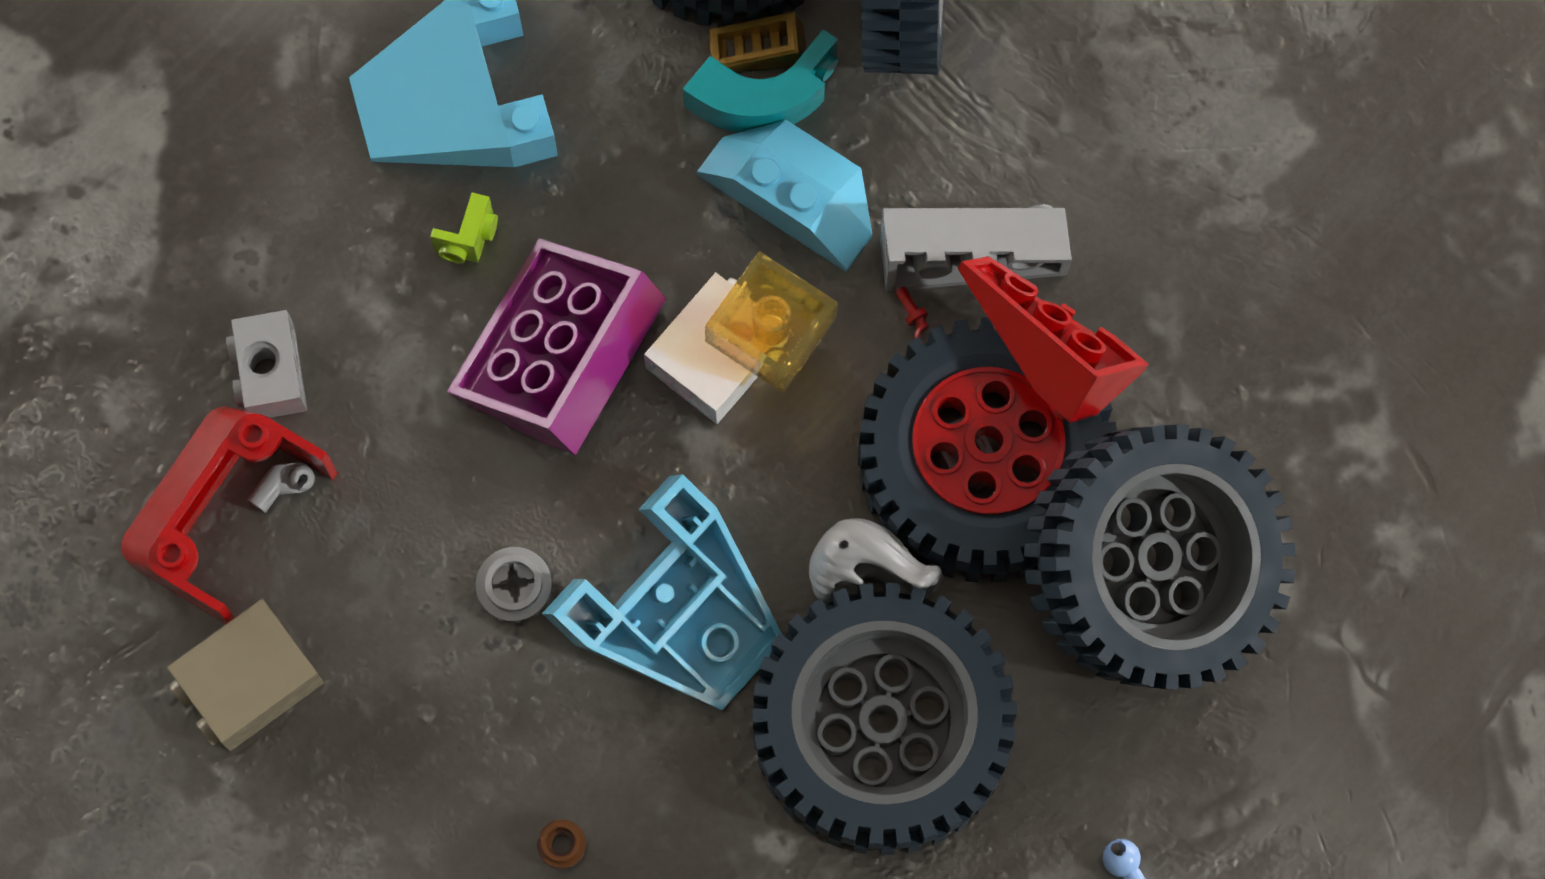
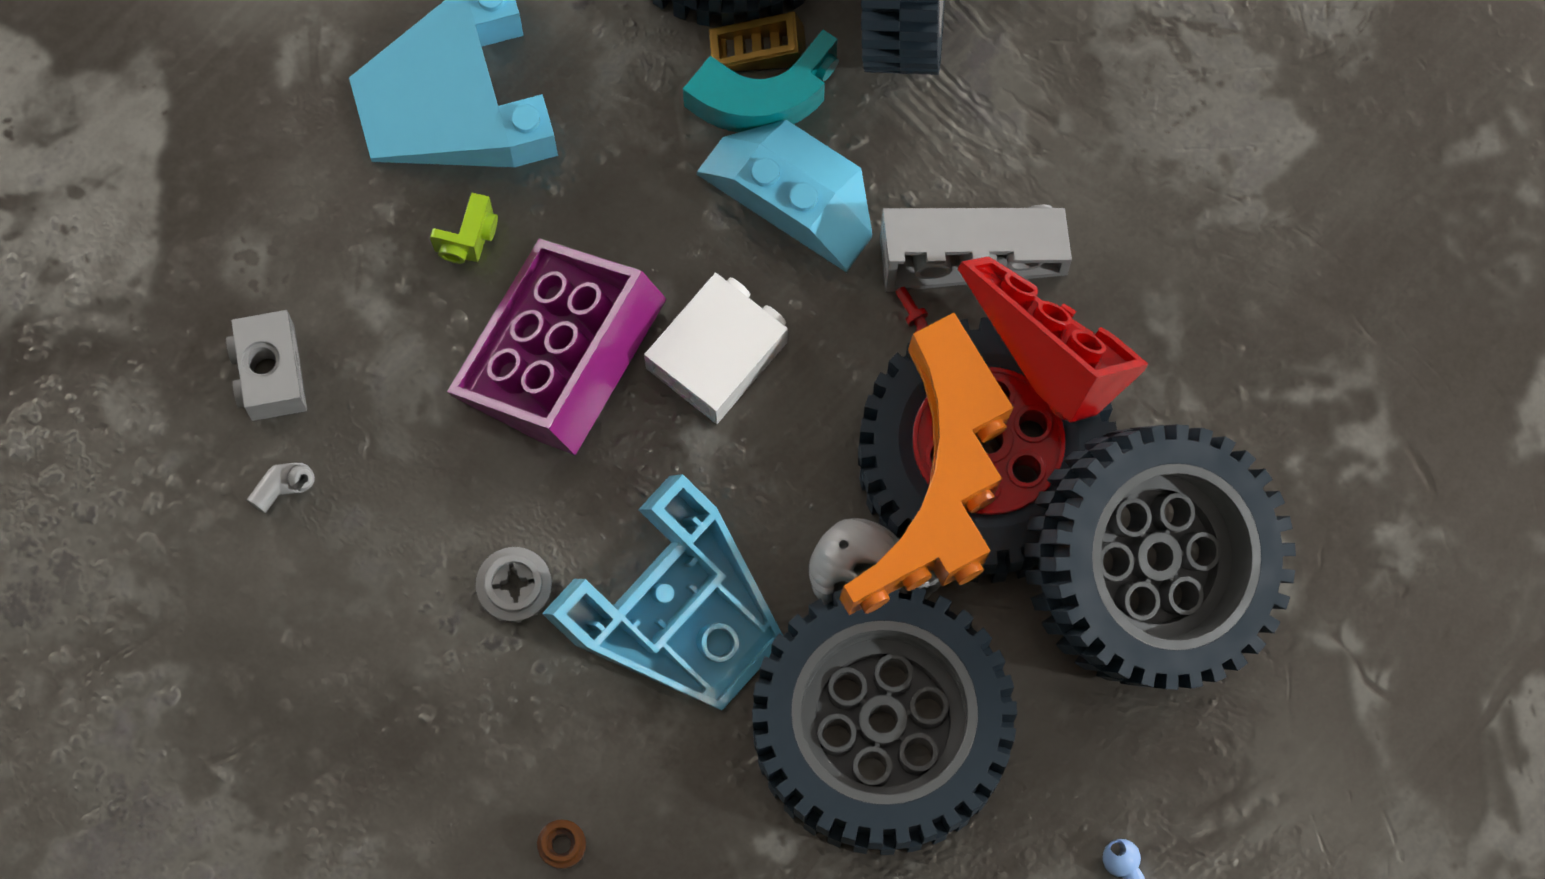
(157, 537): red windscreen -> none
(243, 676): dark tan brick -> none
(770, 321): clear yellow brick -> none
(942, 536): none -> orange arch

